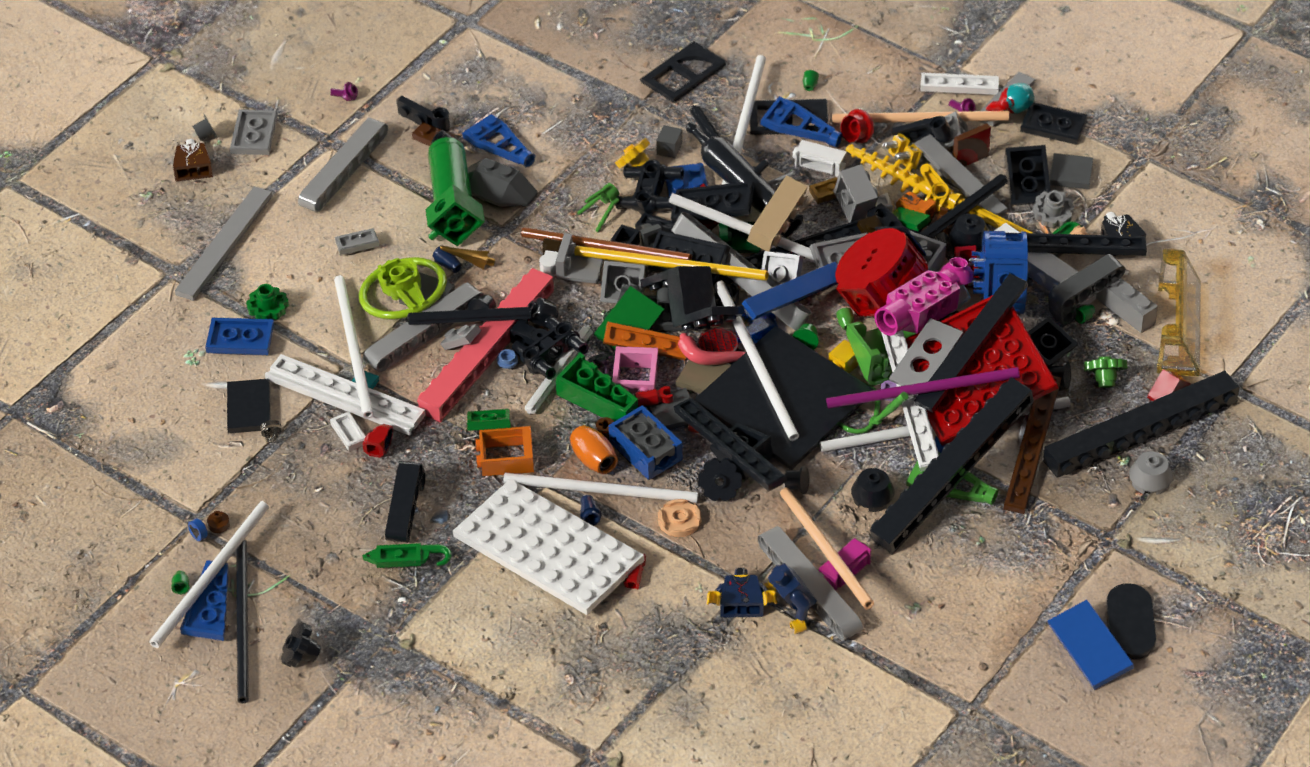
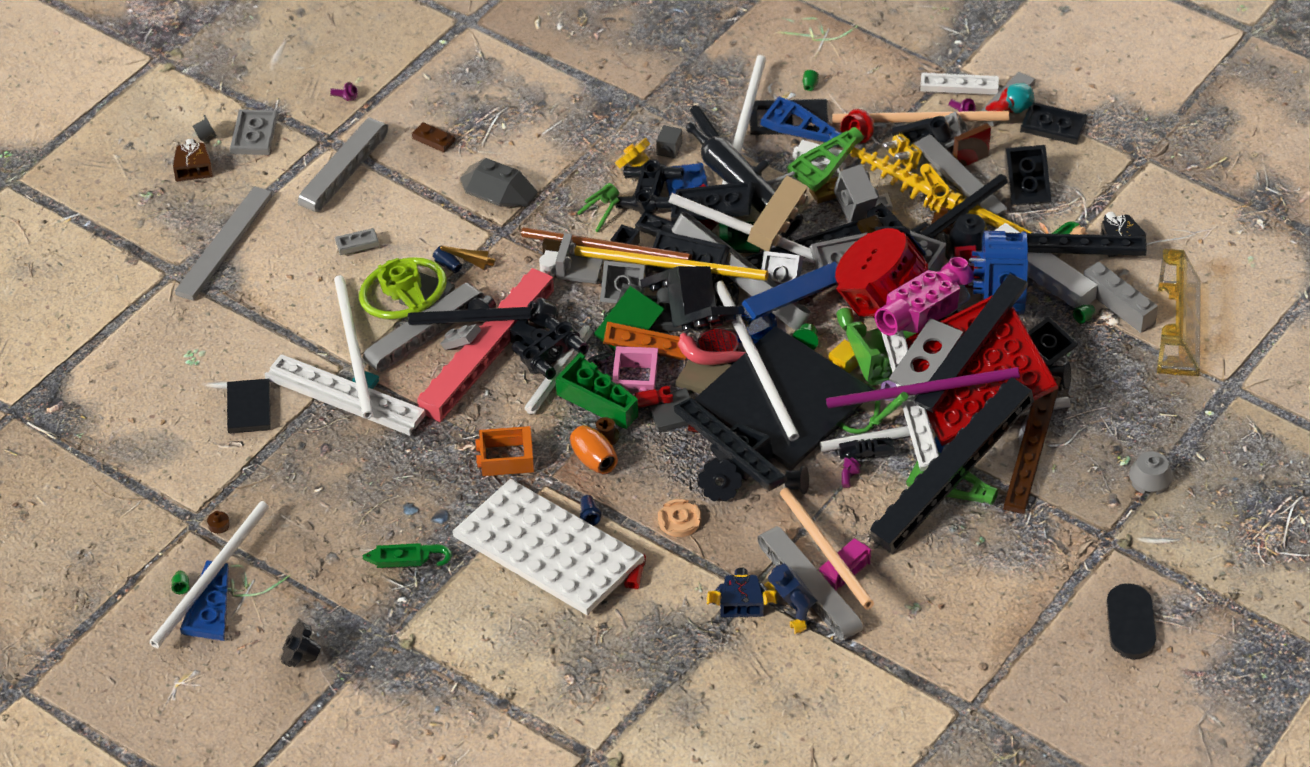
(197, 529): blue tile -> none
(239, 336): blue plate -> none
(242, 623): black piece -> none
(267, 302): green plant -> none
(271, 429): clear smoke tile -> none
(348, 431): white tile -> none
(378, 441): red rock -> none
(408, 482): black beam -> none
(417, 113): black plate -> none
(454, 210): green piece -> none
(488, 419): green tile -> none
(489, 127): blue plate -> none
(507, 359): medium blue plate -> none
(599, 487): white piece -> none
(645, 442): piece -> none
(649, 234): dark grey tile -> none
(691, 52): black window -> none
(812, 175): none -> bright green plate
(851, 467): none -> magenta plate
(866, 448): none -> black hinge
(873, 489): black cone -> none
(912, 202): orange leg -> none
(912, 219): green tile -> none
(1053, 208): light grey plant -> none
(1071, 171): dark grey tile -> none
(1082, 286): dark grey beam -> none
(1090, 644): blue tile -> none
(1105, 370): bright green plant -> none
(1140, 424): black brick -> none
(1167, 383): slope -> none

